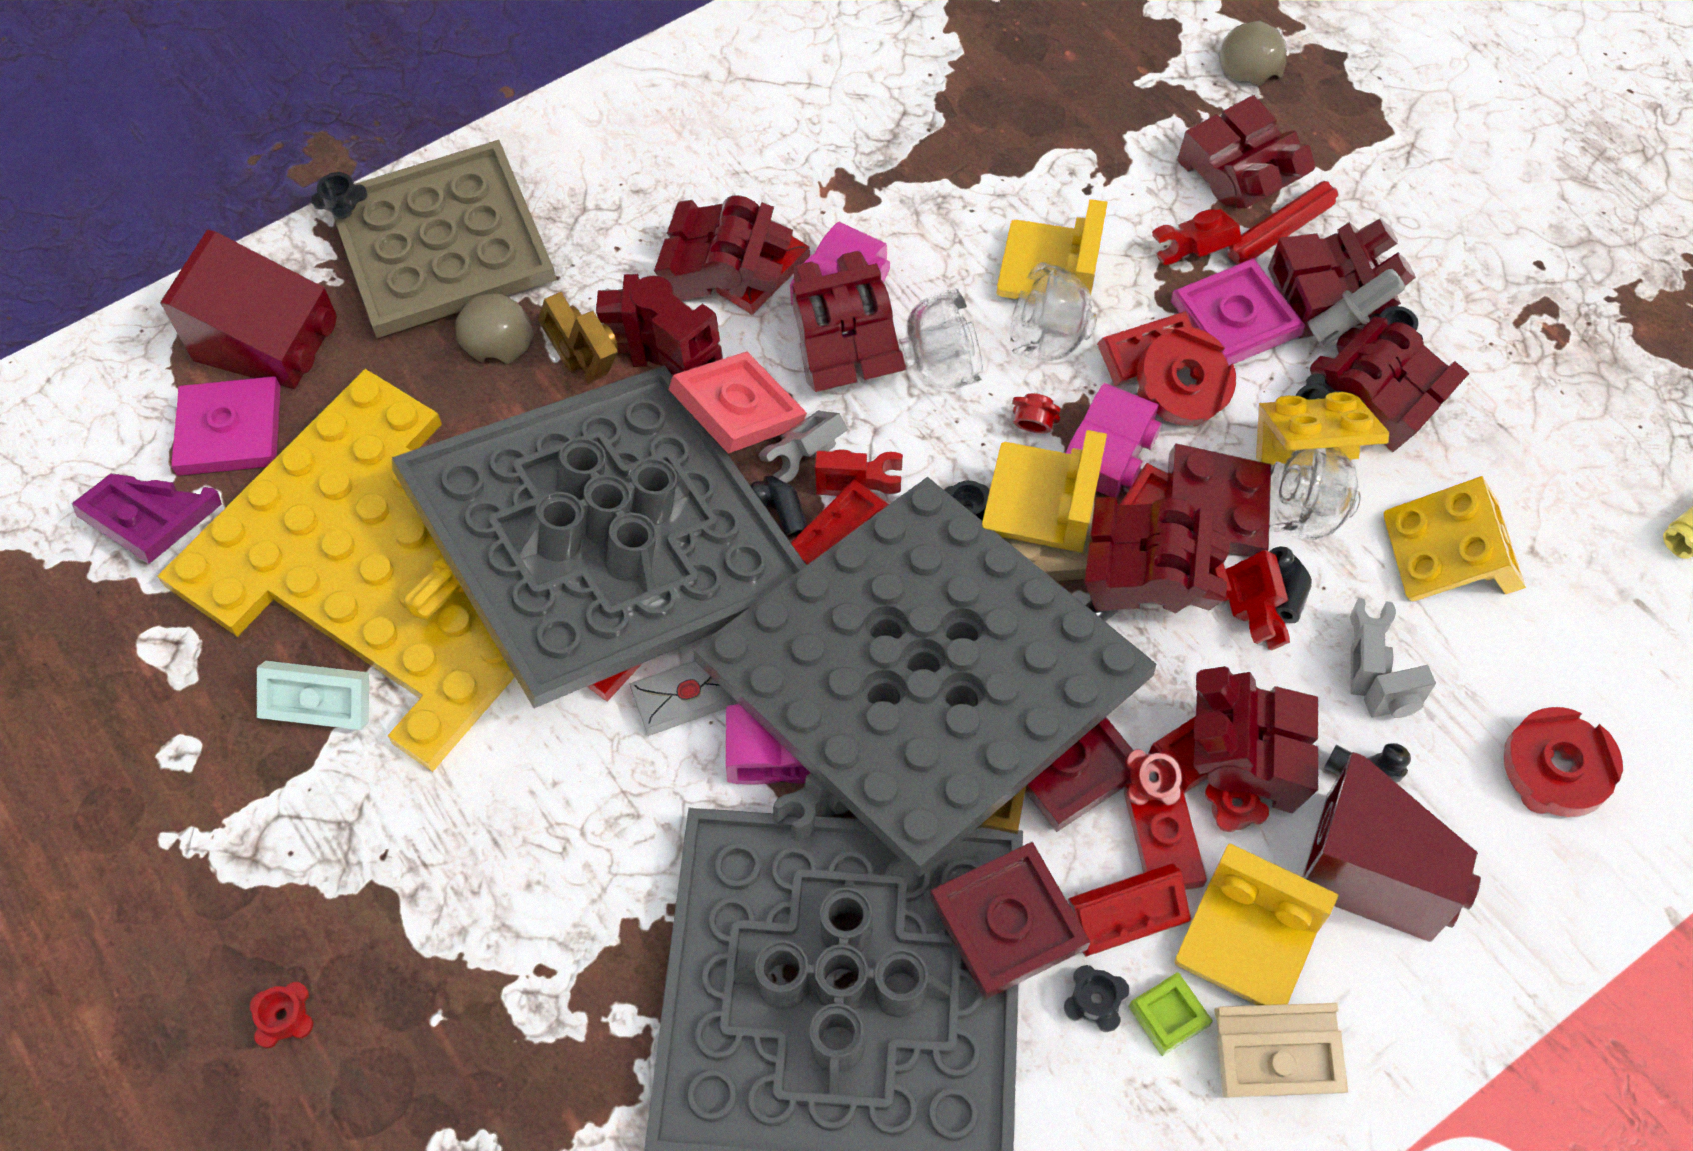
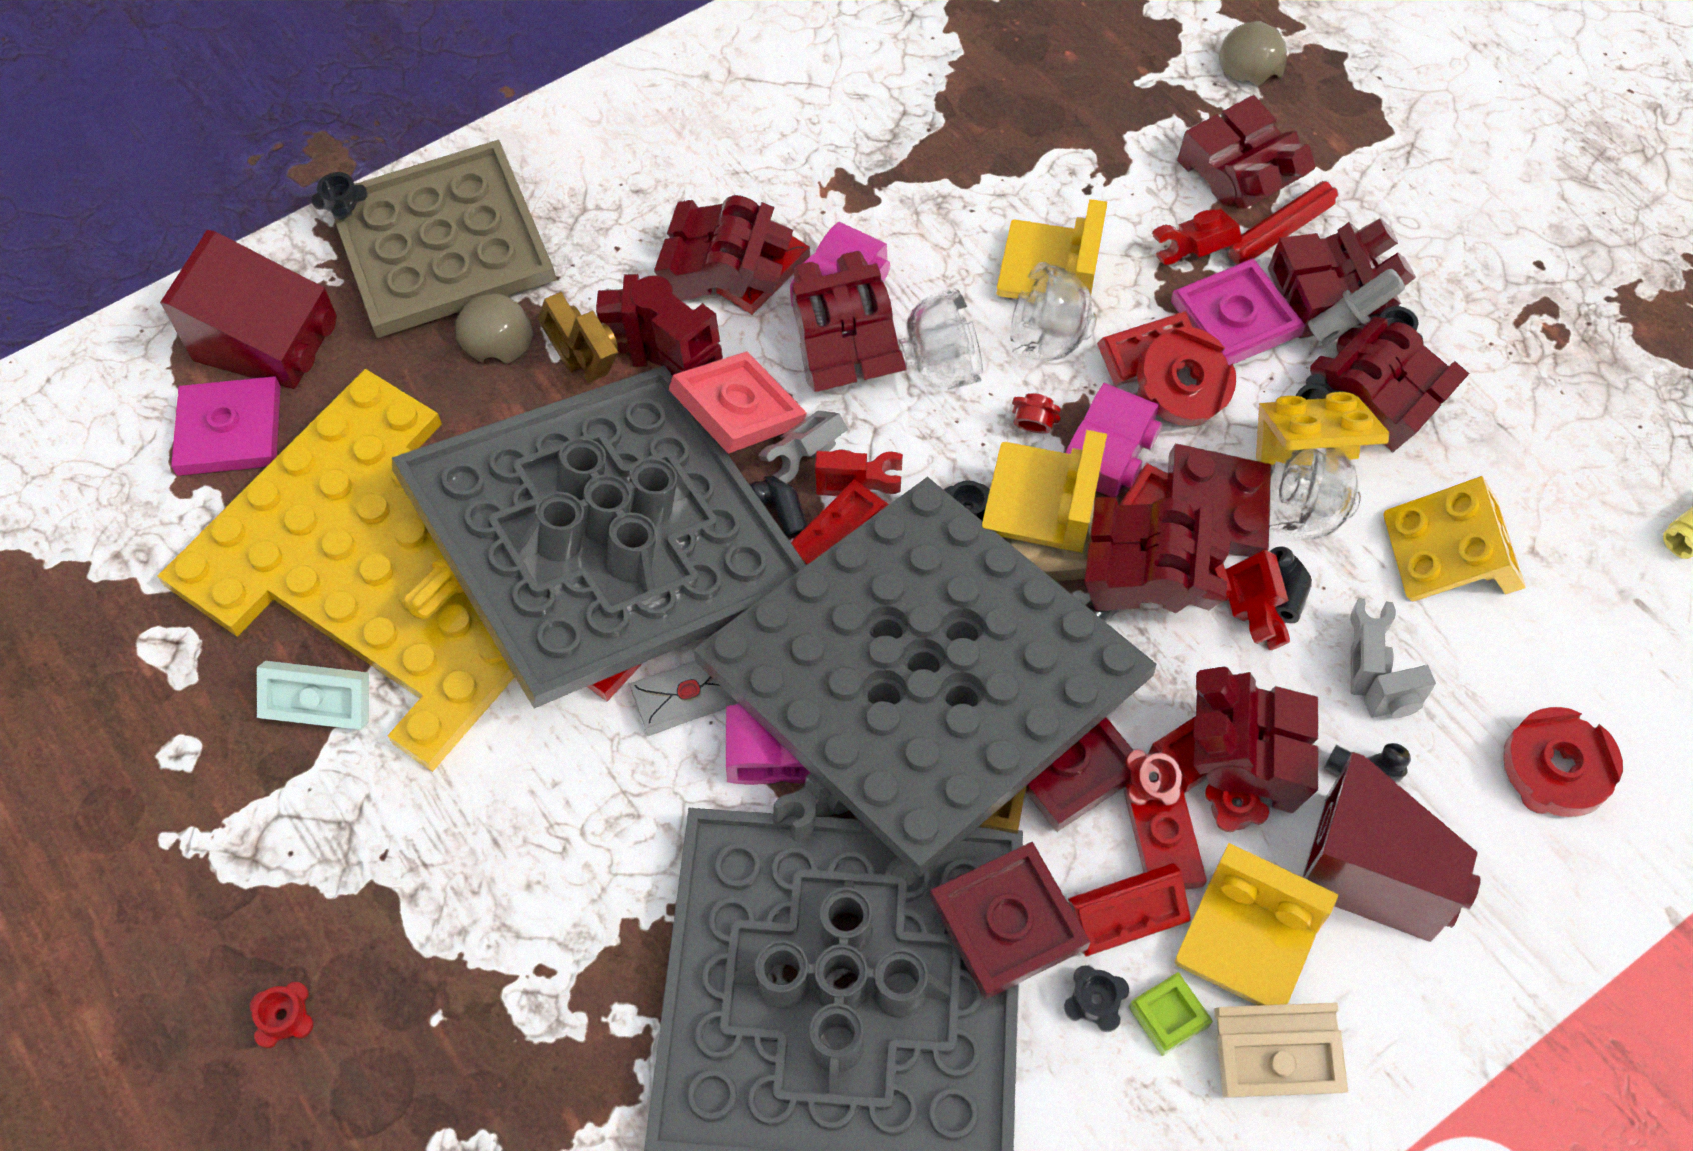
(144, 514): magenta wing -> none

